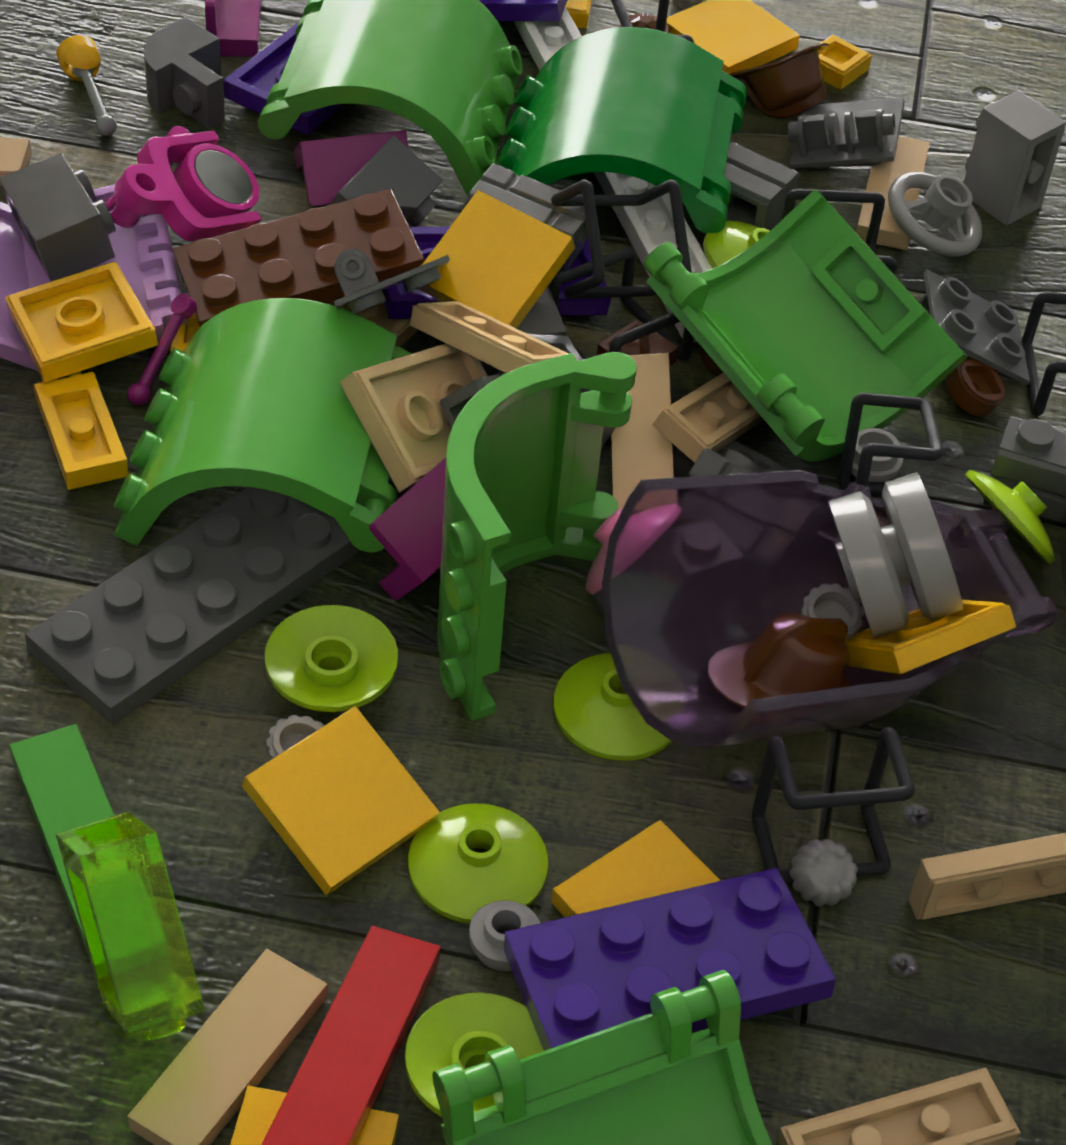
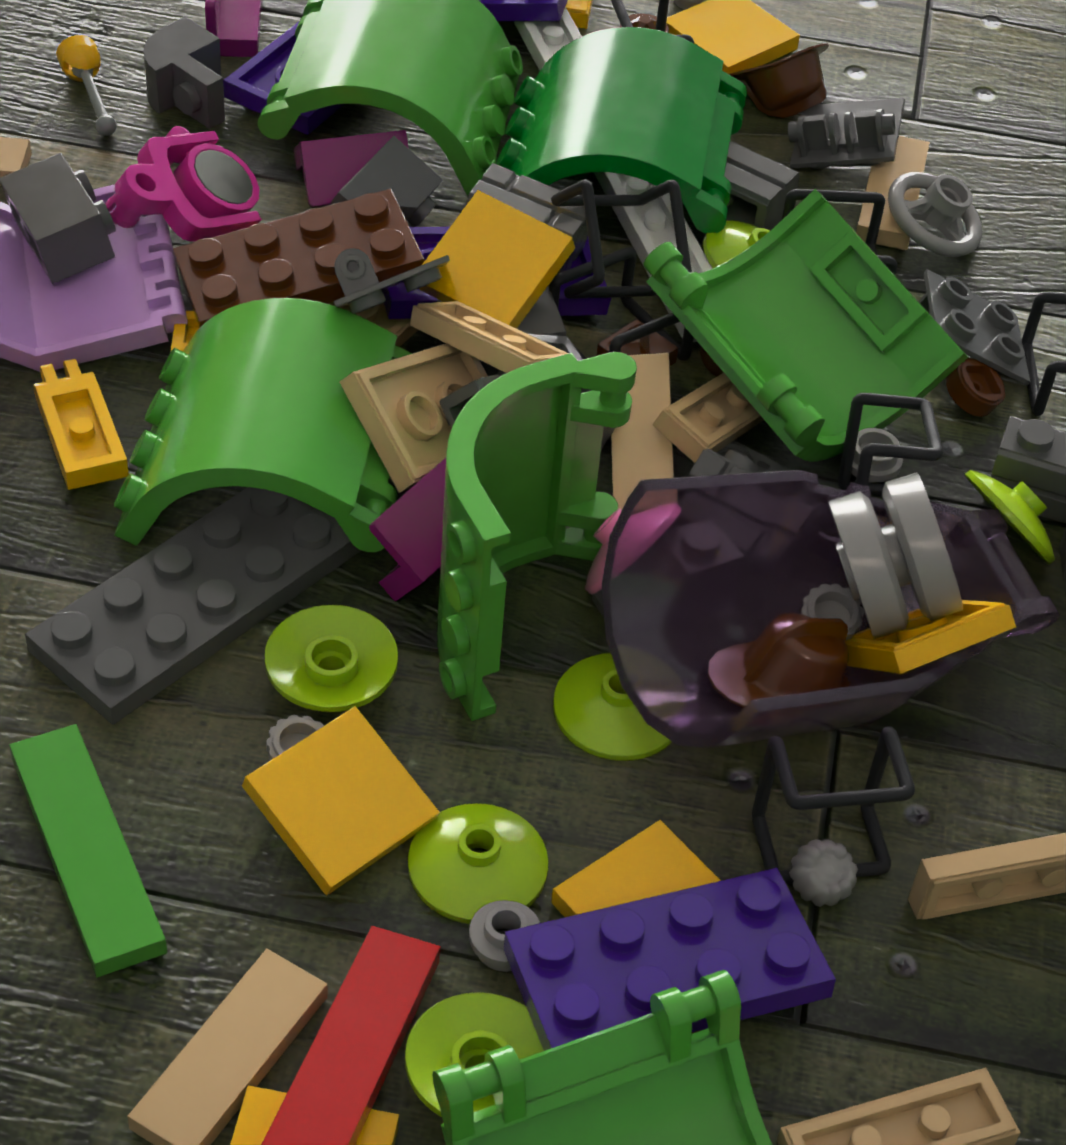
(81, 321): yellow tile -> none
(131, 925): clear neon green window -> none
(183, 308): magenta hinge -> none
(843, 62): yellow tile -> none
(1013, 156): light grey brick -> none

